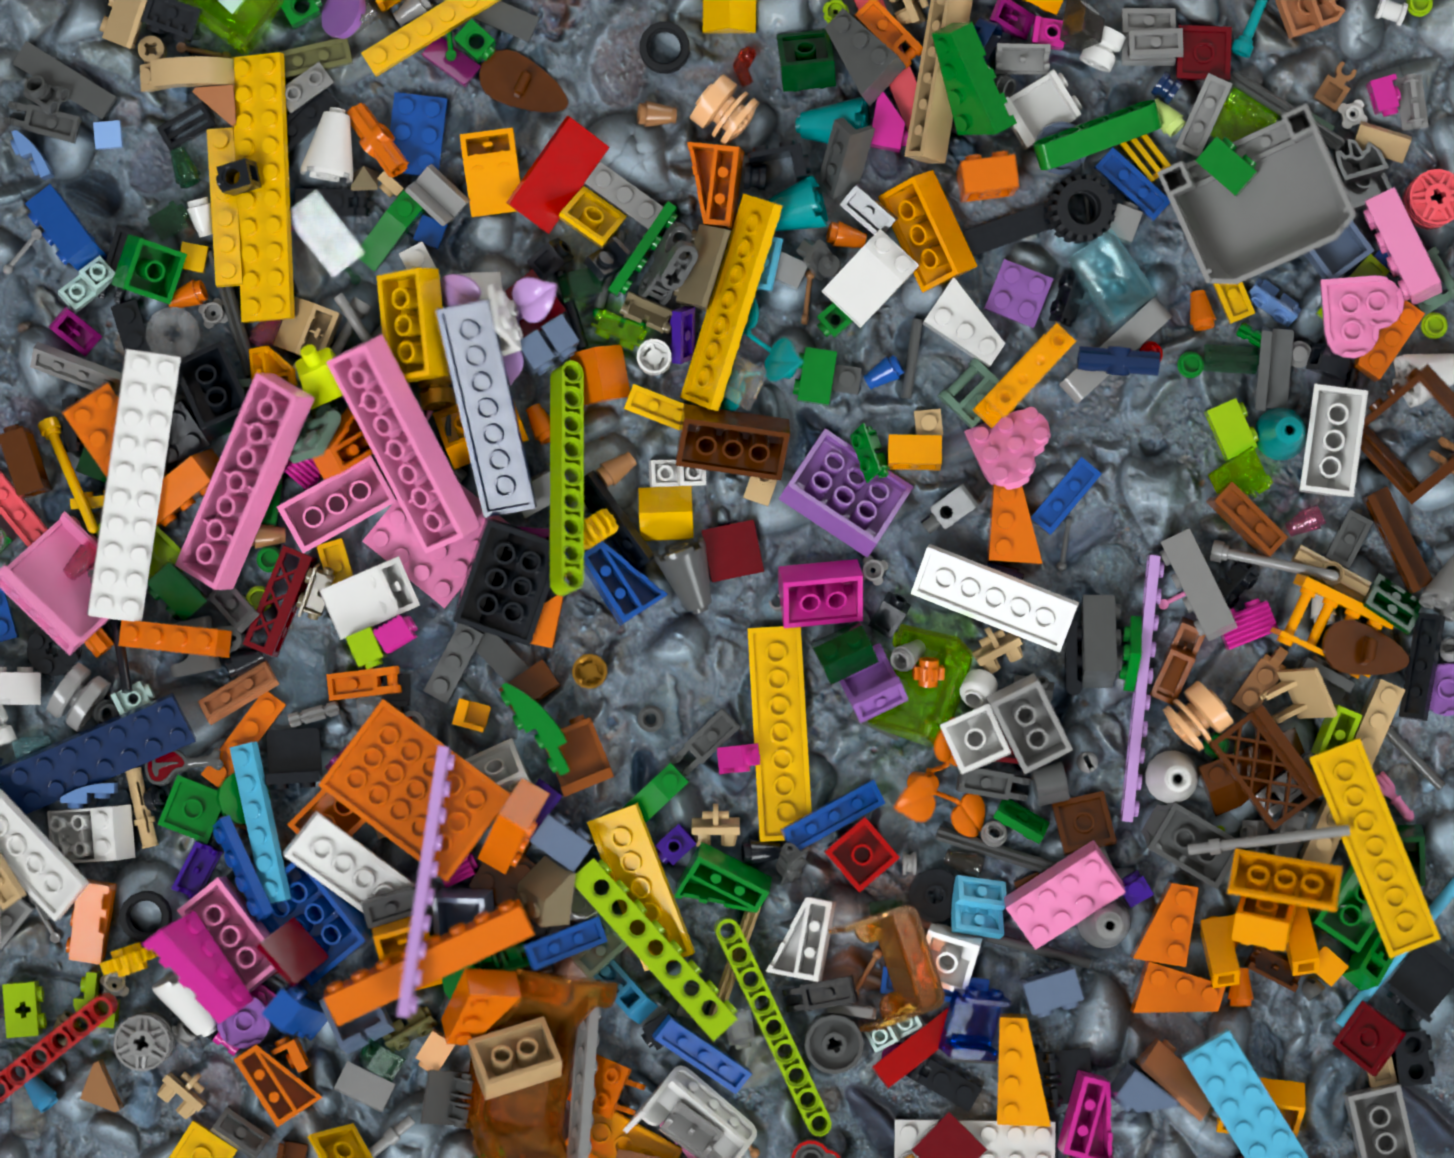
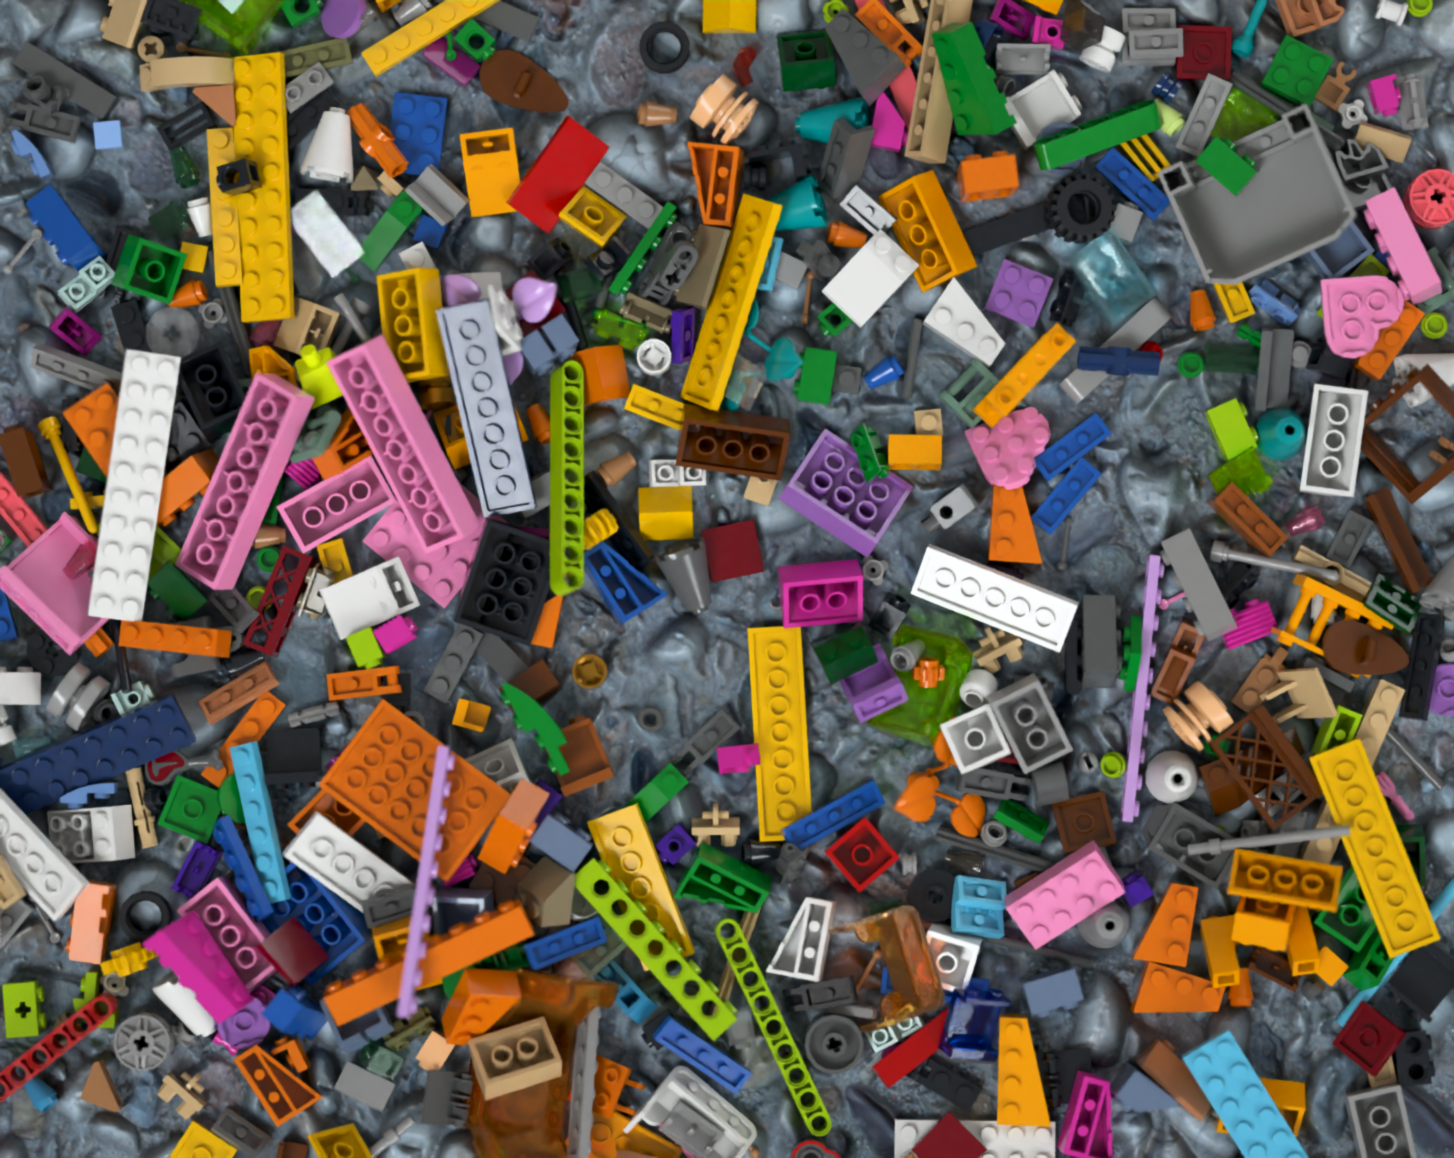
(1072, 447): none -> blue plate
(1113, 764): none -> lime plate
(1296, 72): none -> green brick

